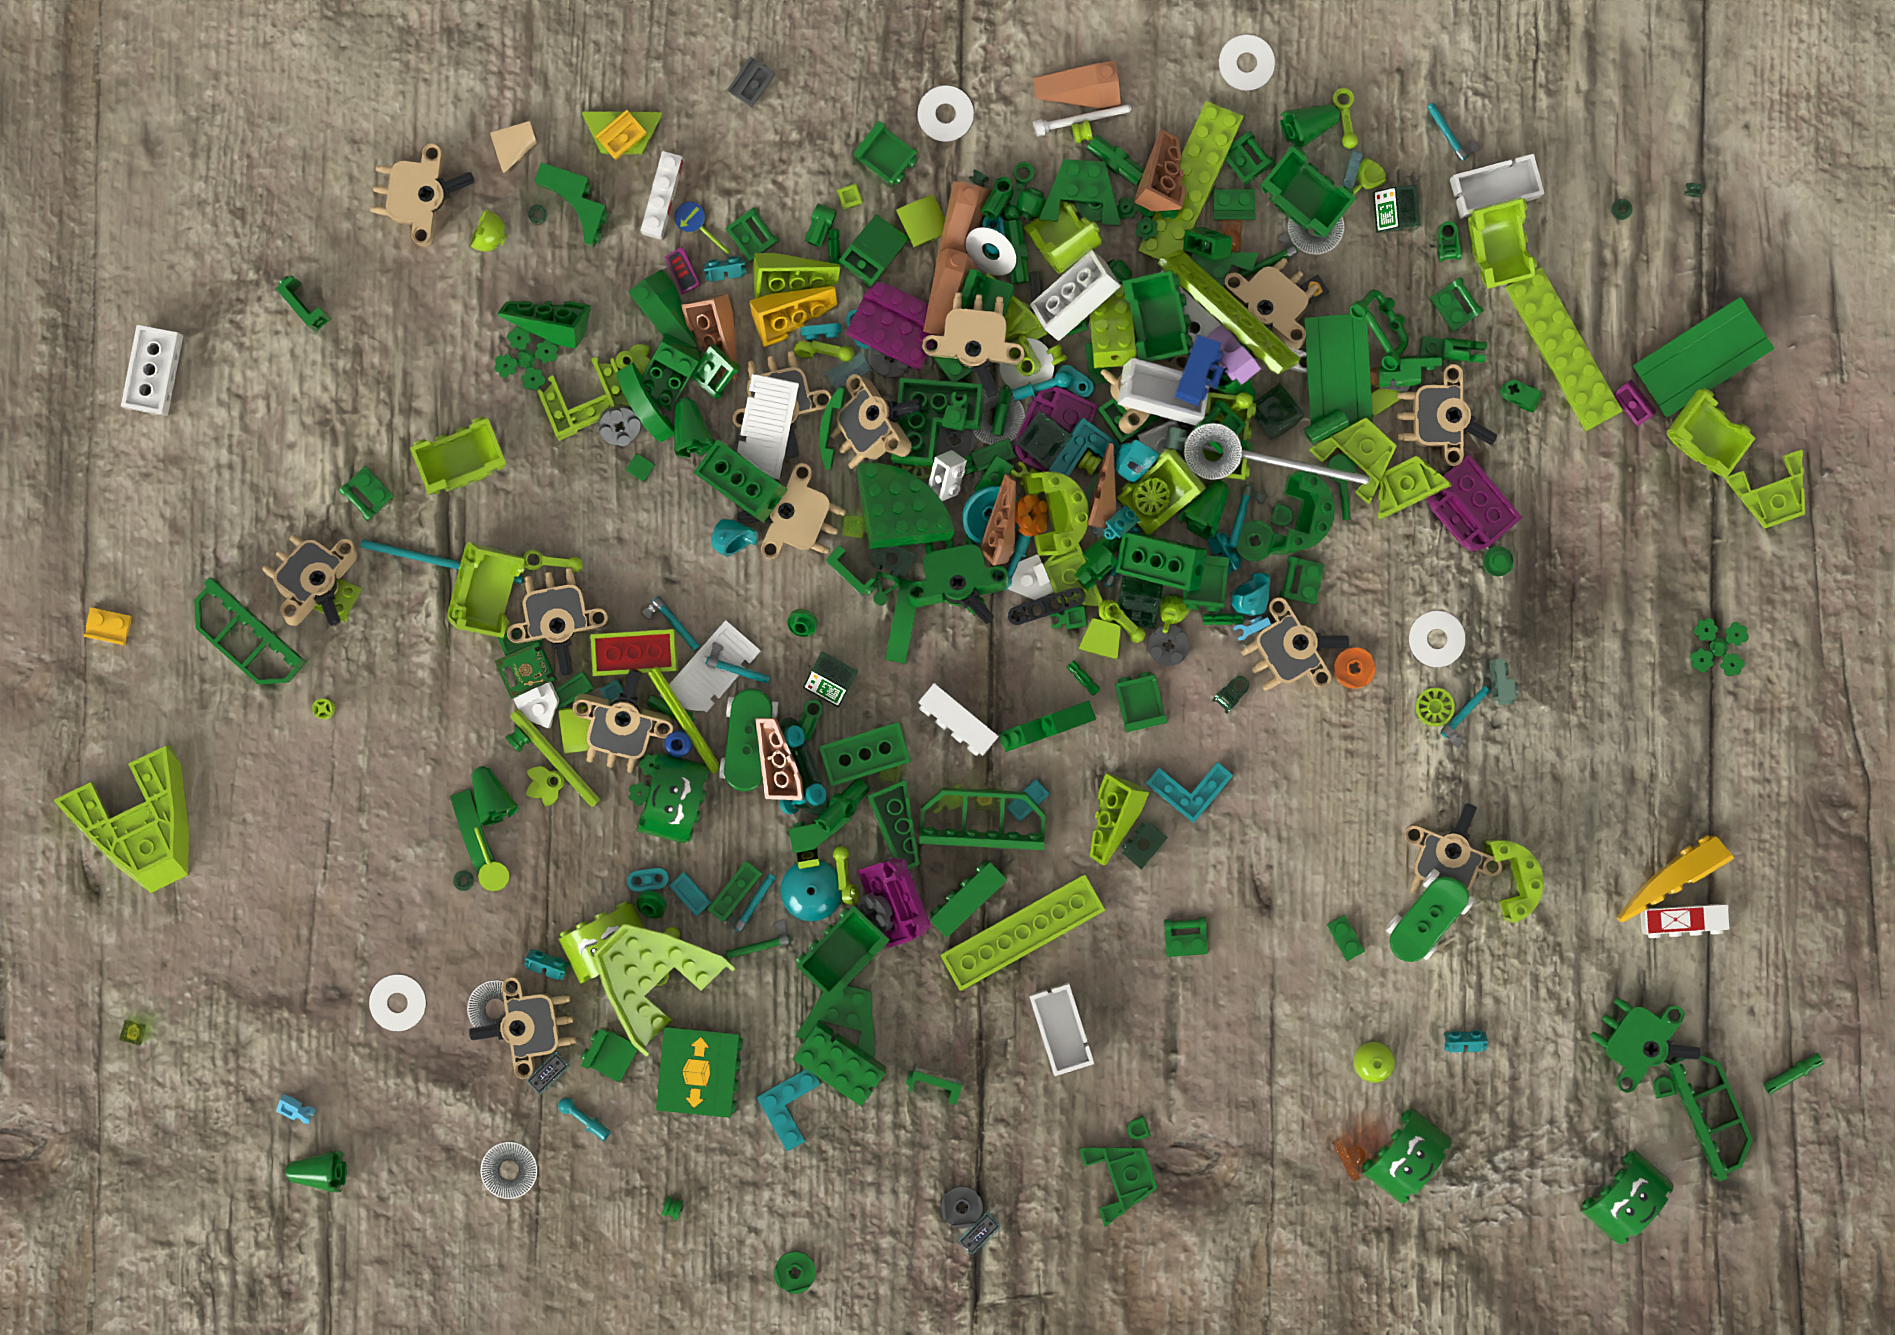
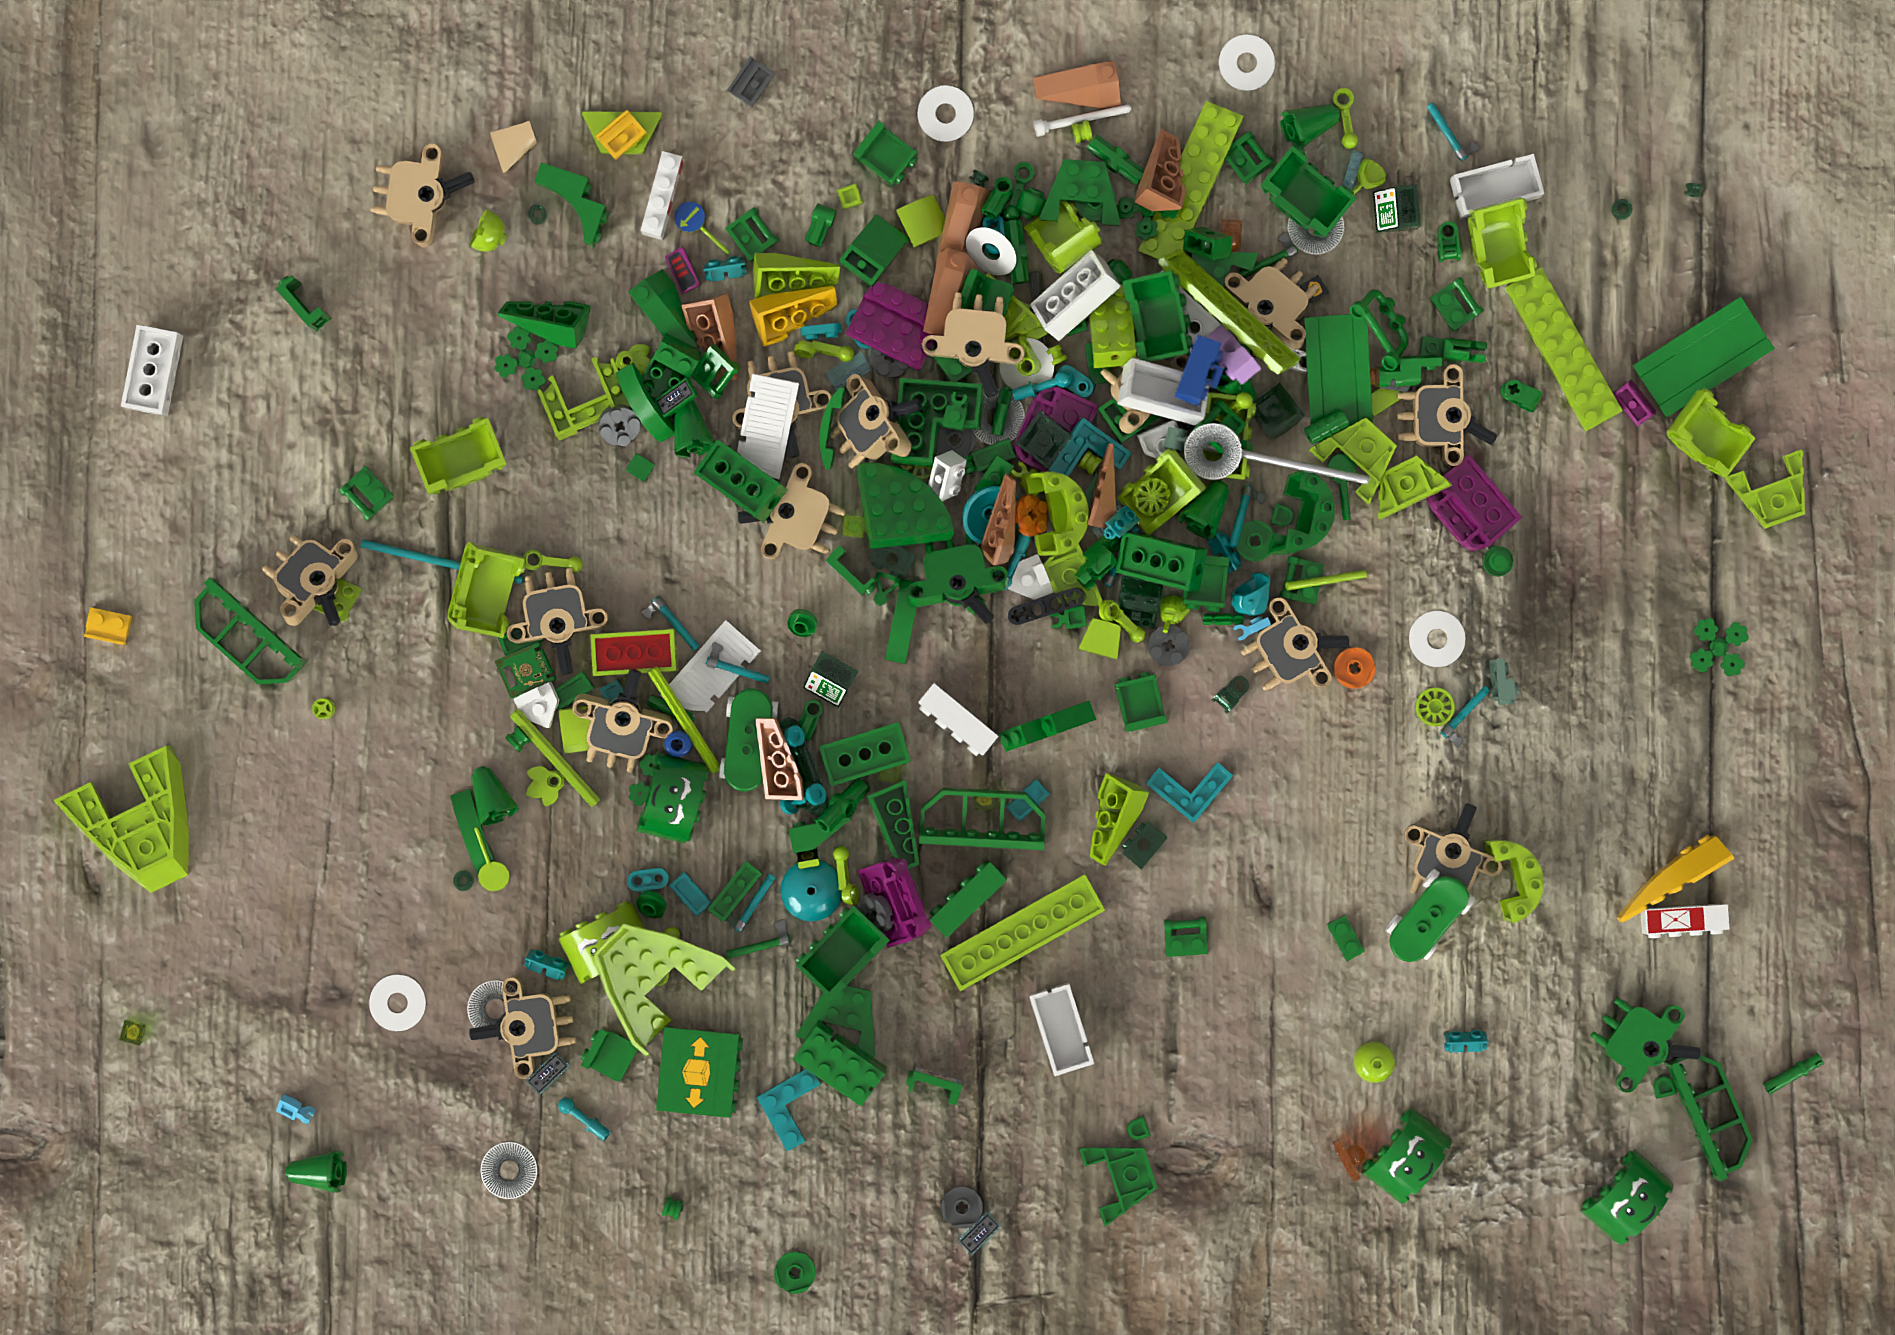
(676, 398): none -> tile
(732, 537): teal helmet -> none
(833, 245): green axle -> none
(950, 801): clear neon green plate -> none
(1083, 678): green axle -> none
(1134, 460): teal helmet -> none
(1234, 204): green plate -> none
(1326, 579): none -> lime bar

